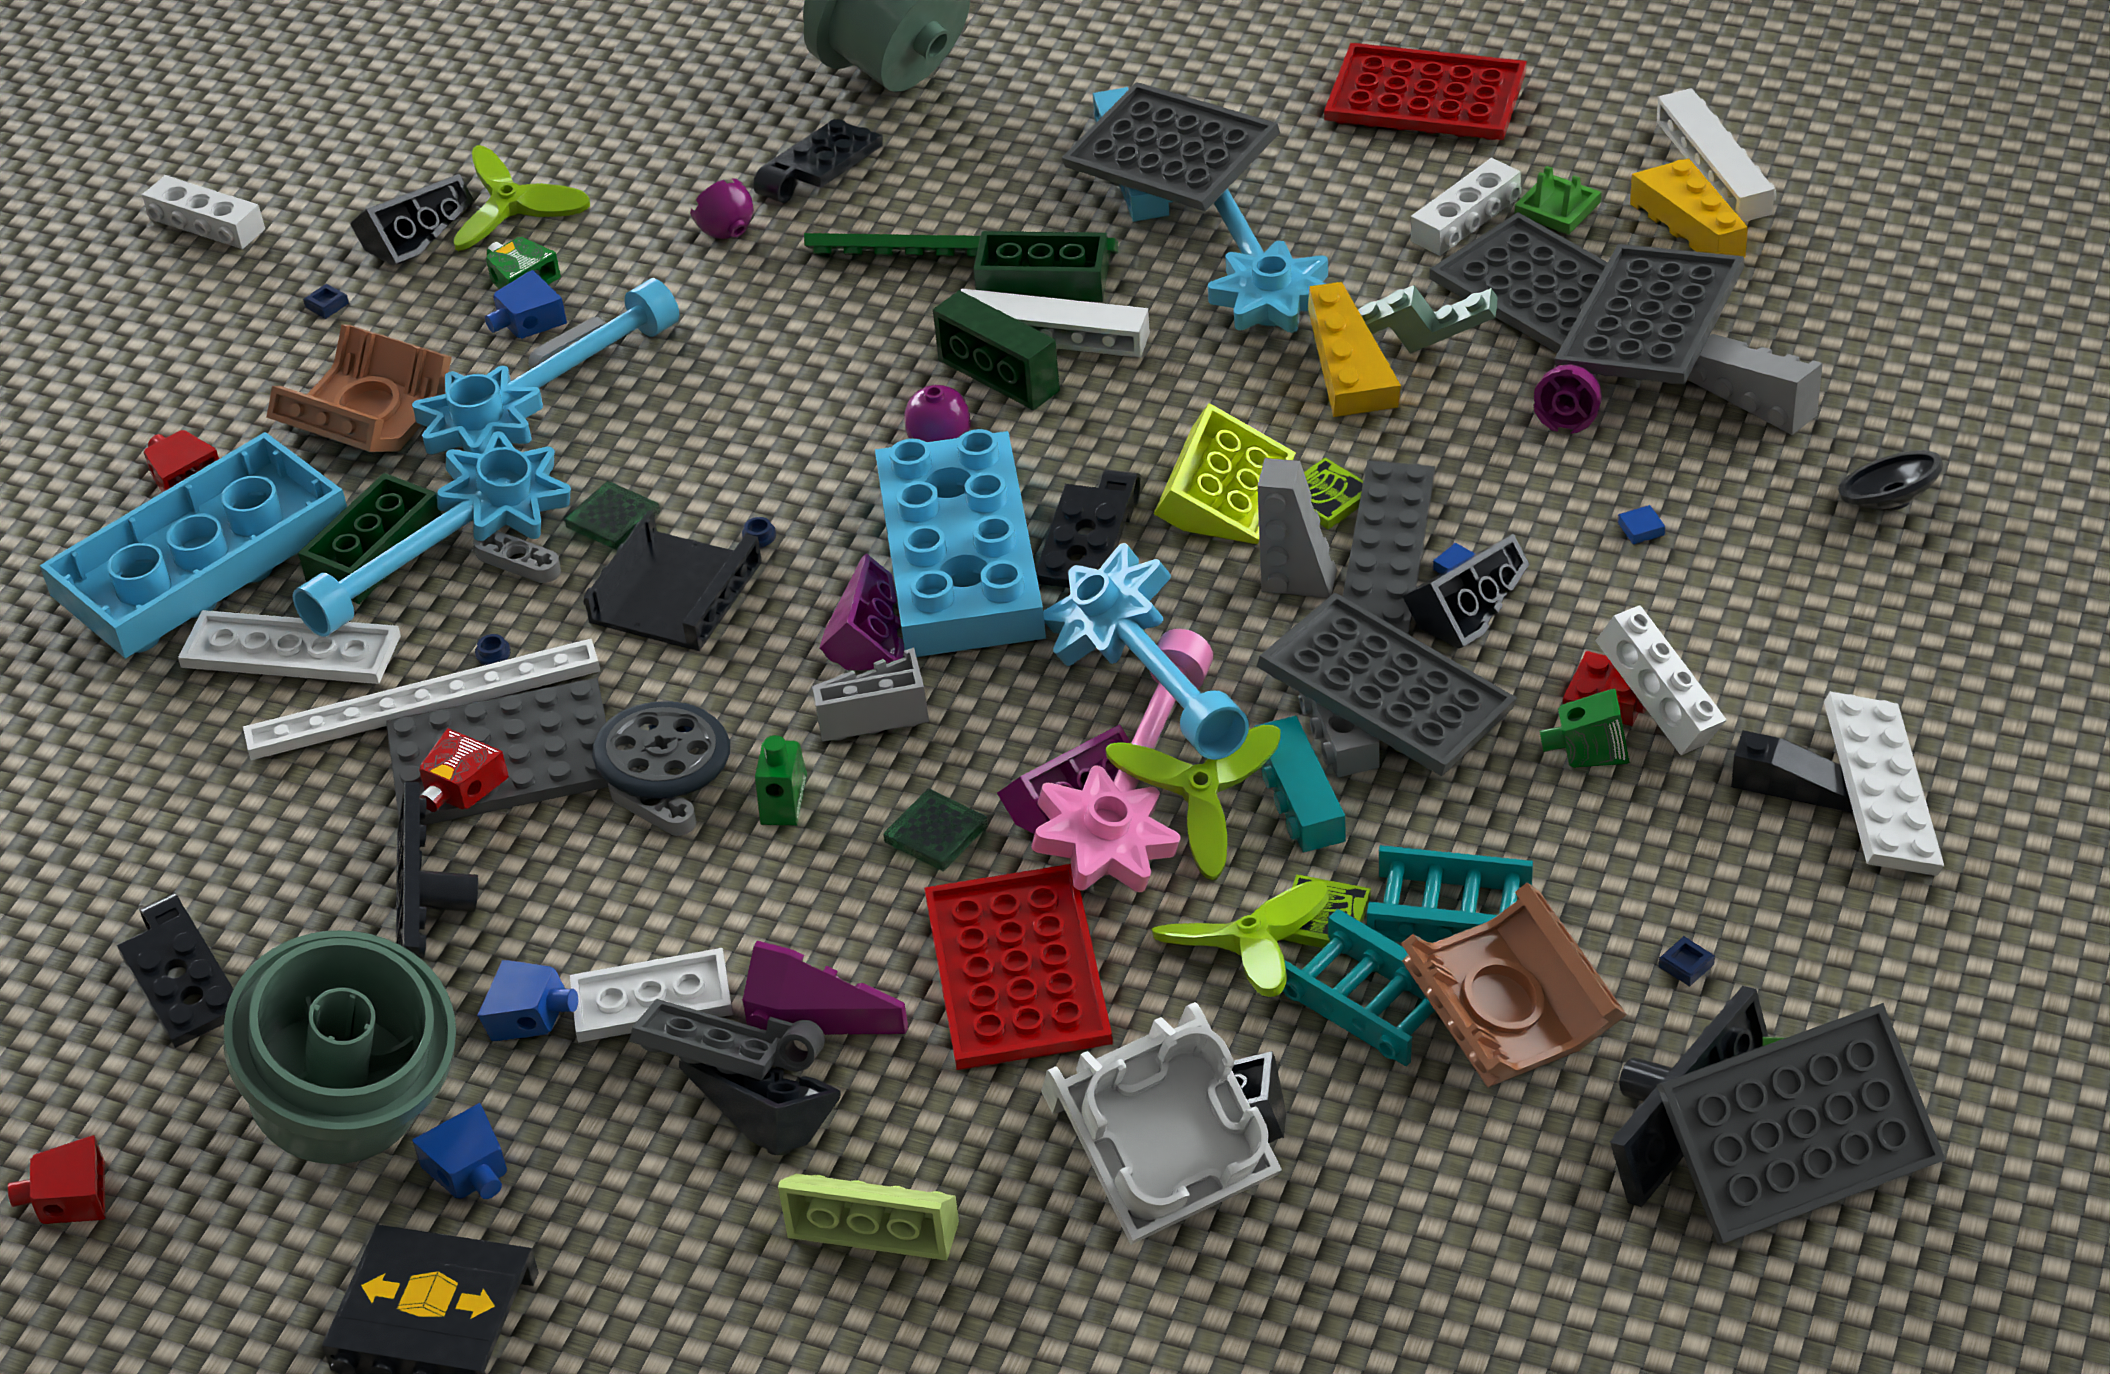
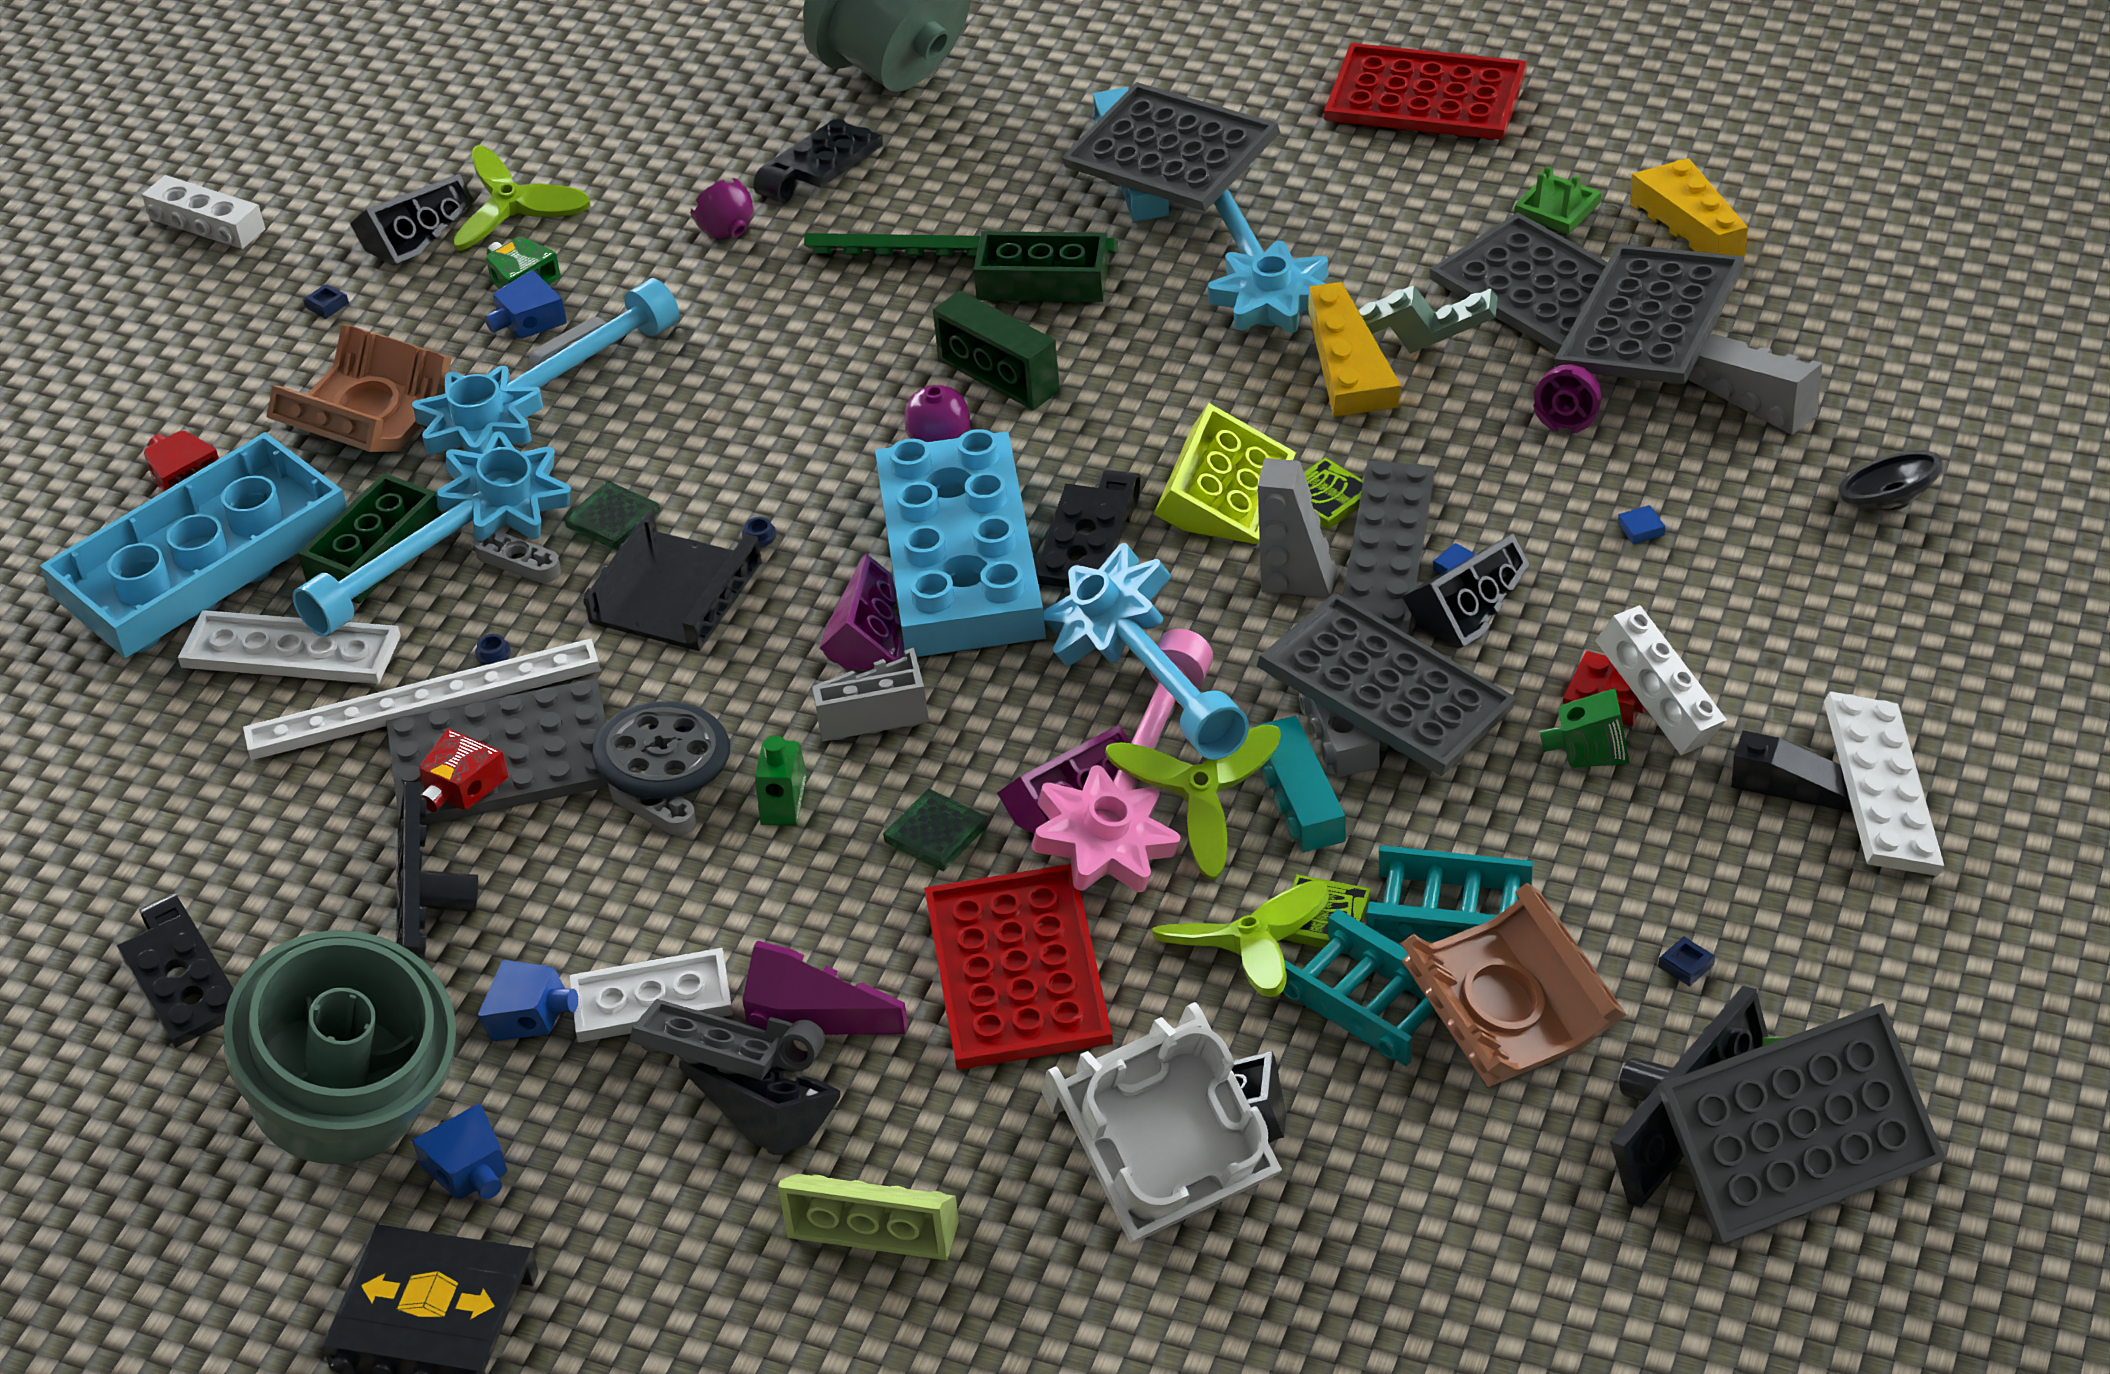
(64, 1183): red torso -> none
(1077, 323): white brick -> none
(1465, 206): white brick -> none
(1715, 154): white brick -> none

